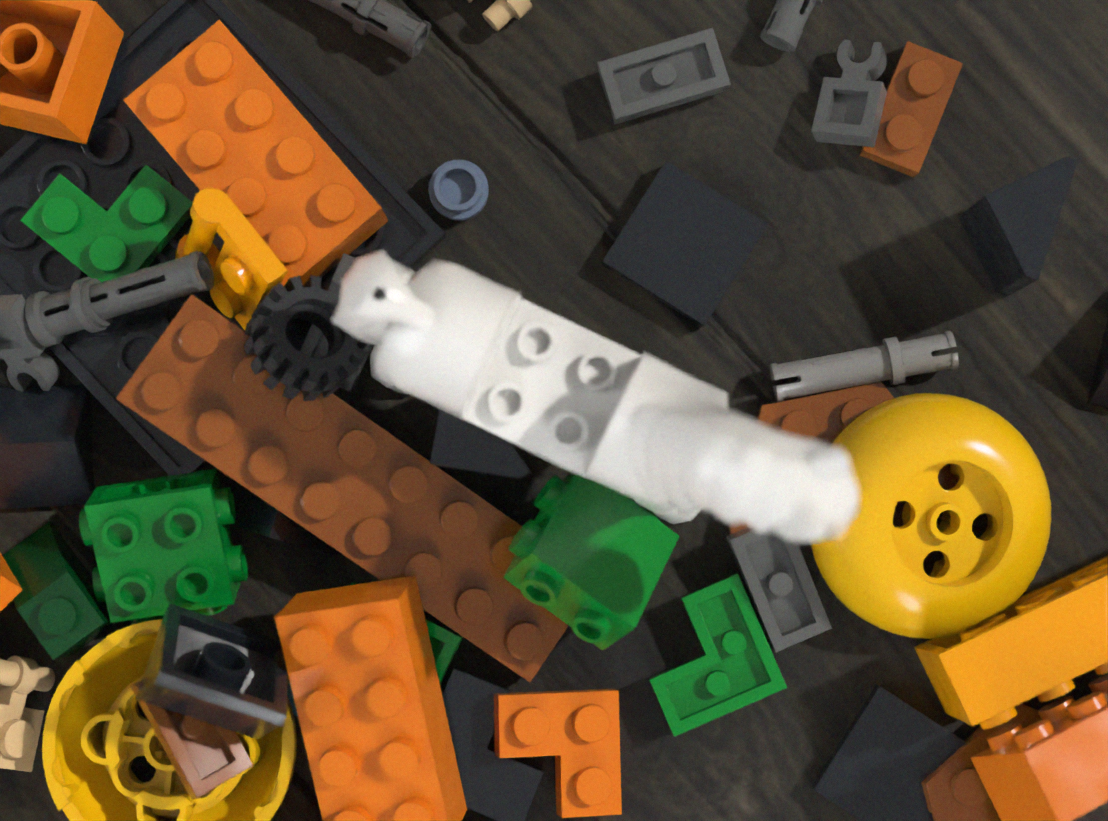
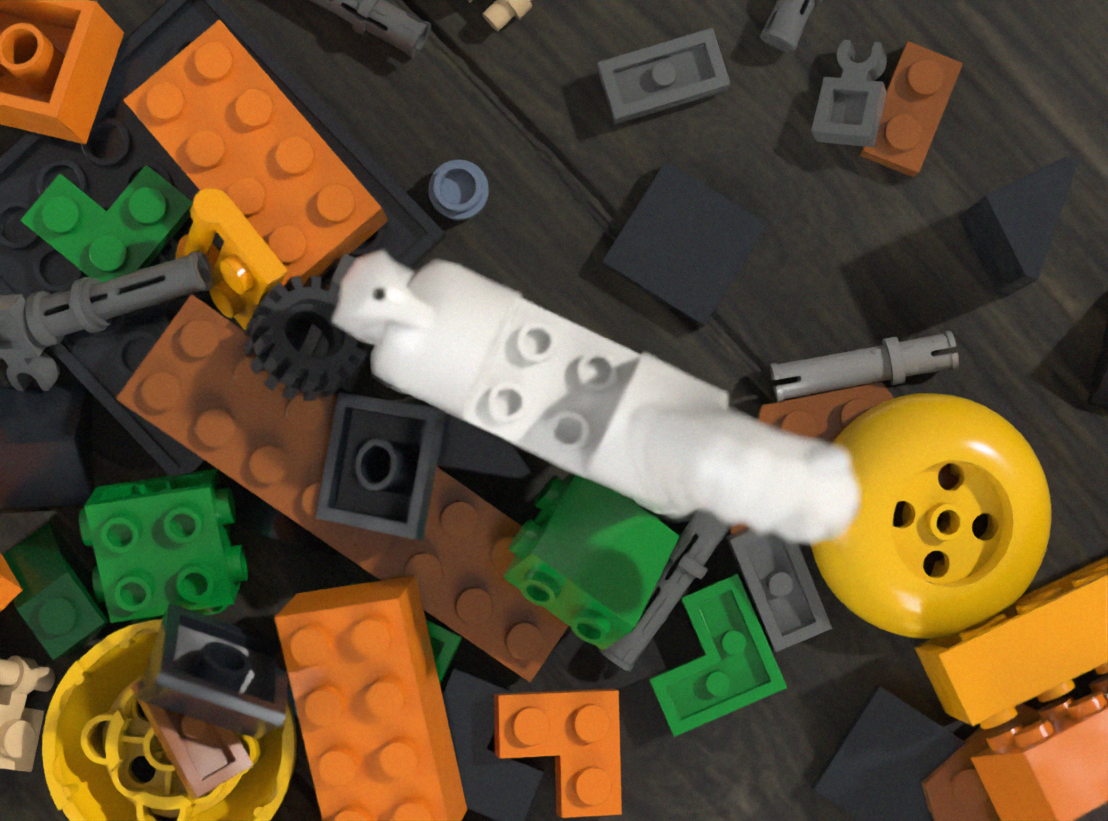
(381, 465): none -> black slope
(684, 564): none -> dark grey pin

